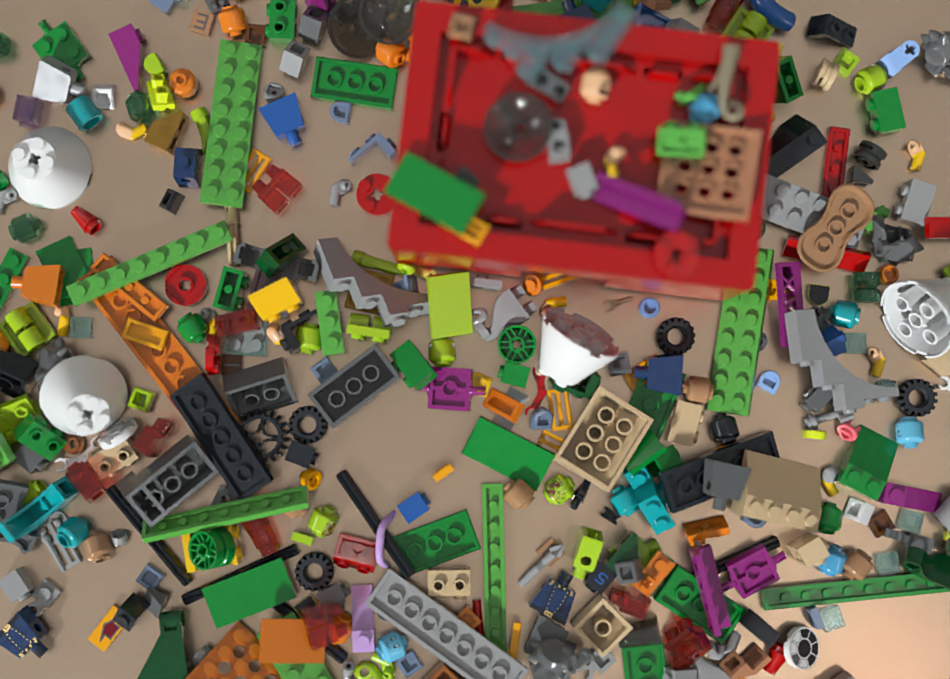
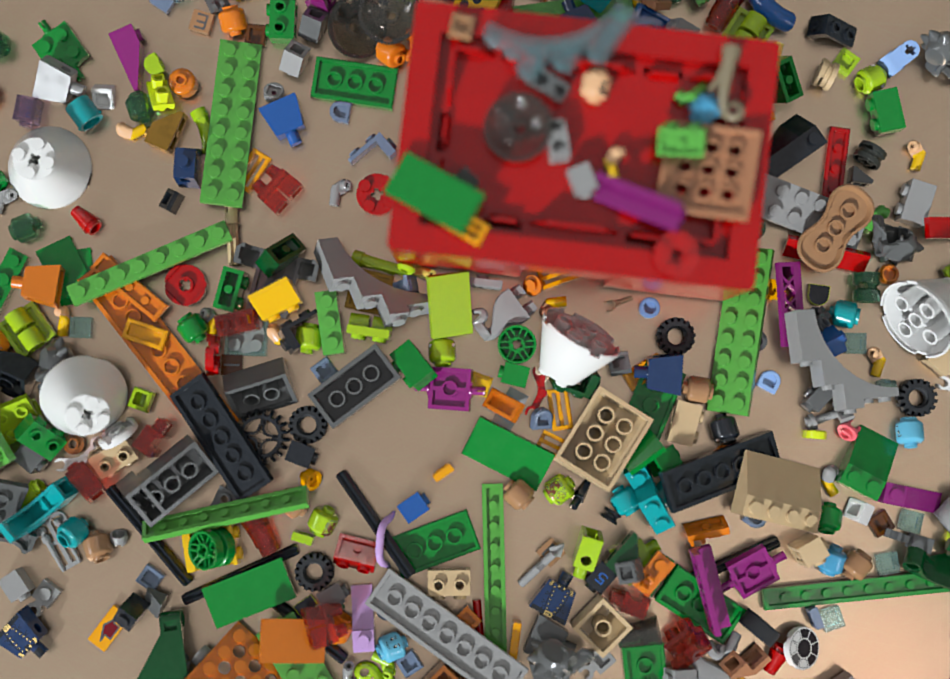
(724, 482): dark grey torso -> none

